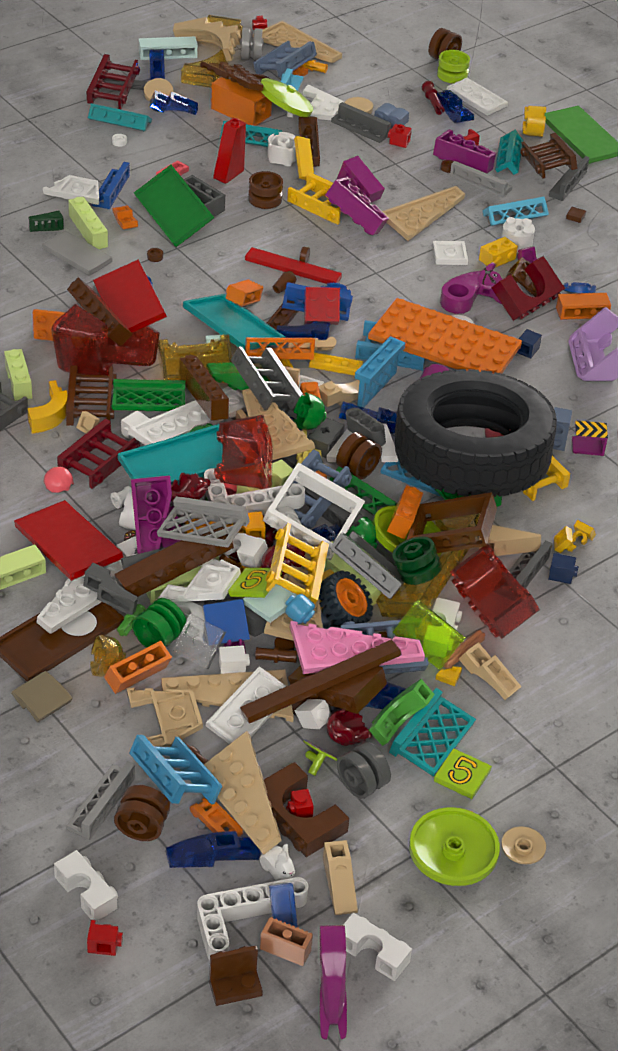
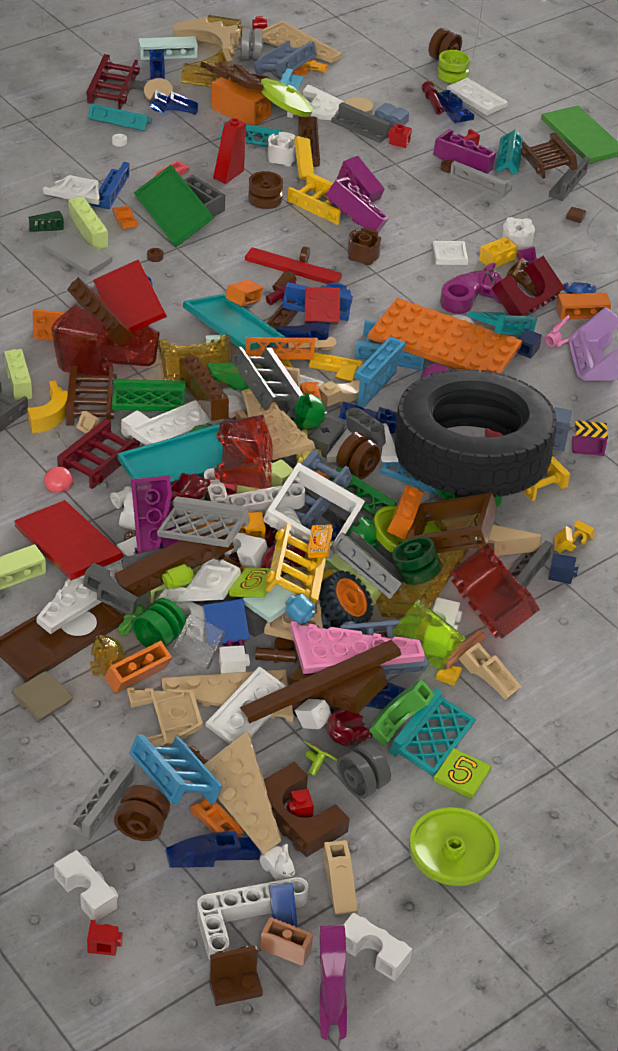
(177, 577): none -> lime brick
(277, 294): none -> dark red pin
(320, 541): none -> light orange tile
(347, 373): none -> yellow tile
(364, 246): none -> reddish brown brick
(418, 214): tan wing -> none
(504, 322): none -> teal fence
(516, 207): medium azure fence -> none
(523, 838): tan dish -> none
(535, 121): yellow brick -> none
(555, 336): none -> bright pink plant

